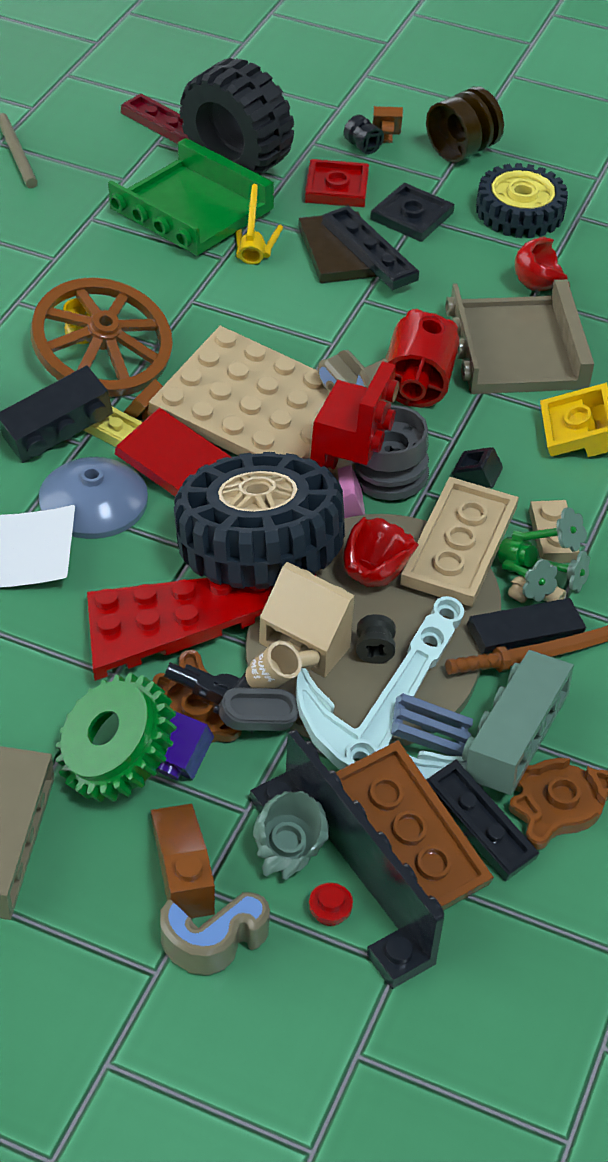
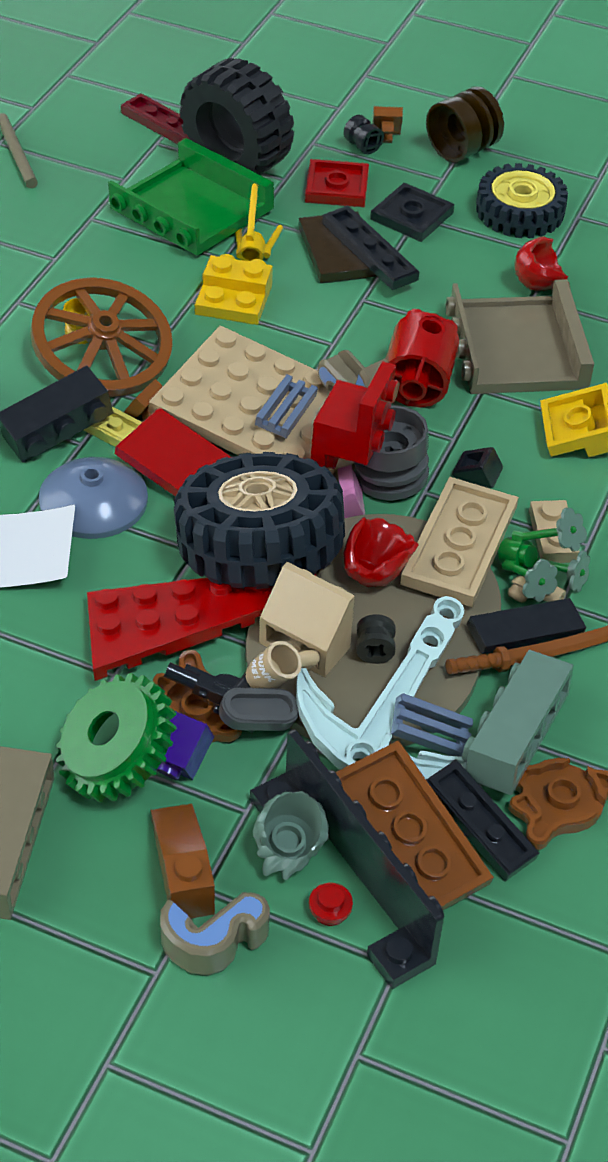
(234, 289): none -> yellow plate
(295, 389): none -> sand blue tile

